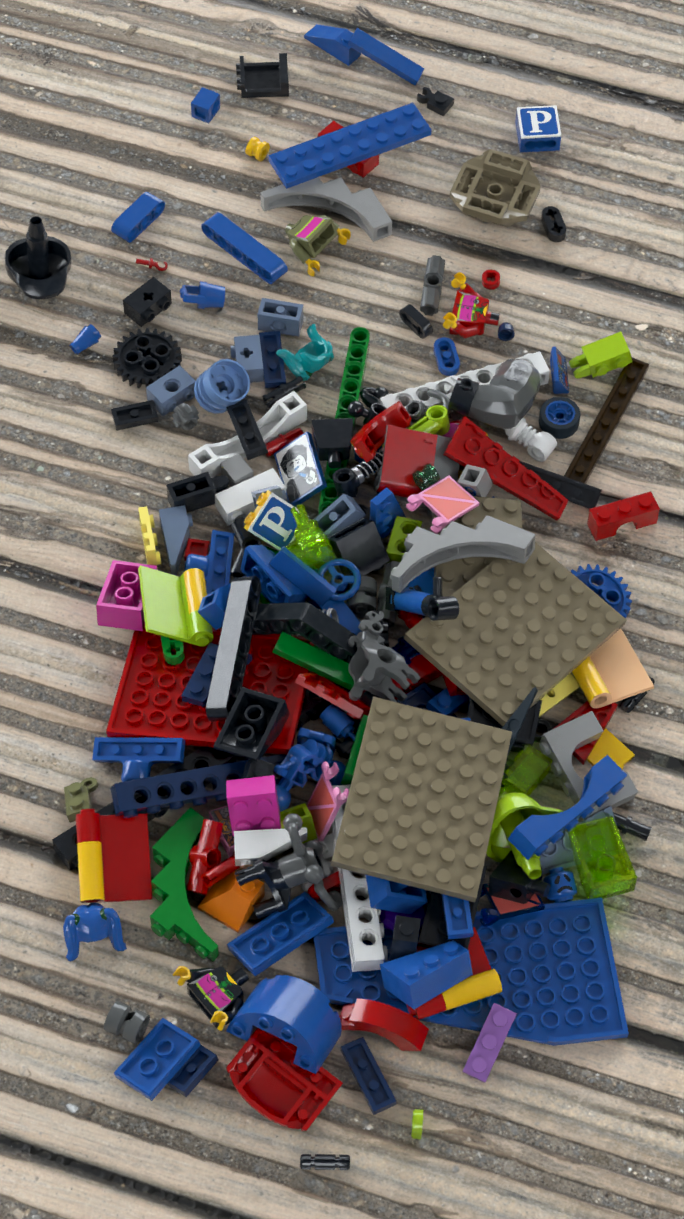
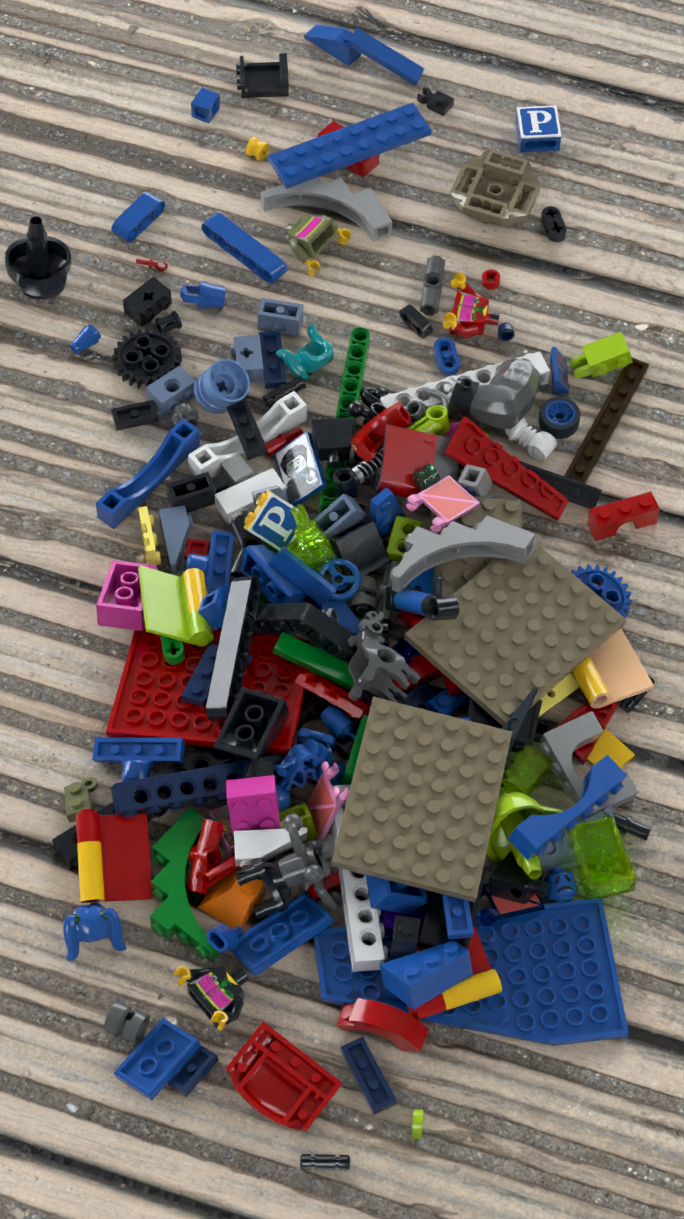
(122, 500): none -> blue arch
(169, 322): none -> black bush
(223, 937): none -> blue piece
(293, 1013): blue cylinder -> none
(489, 1042): medium lavender plate -> none

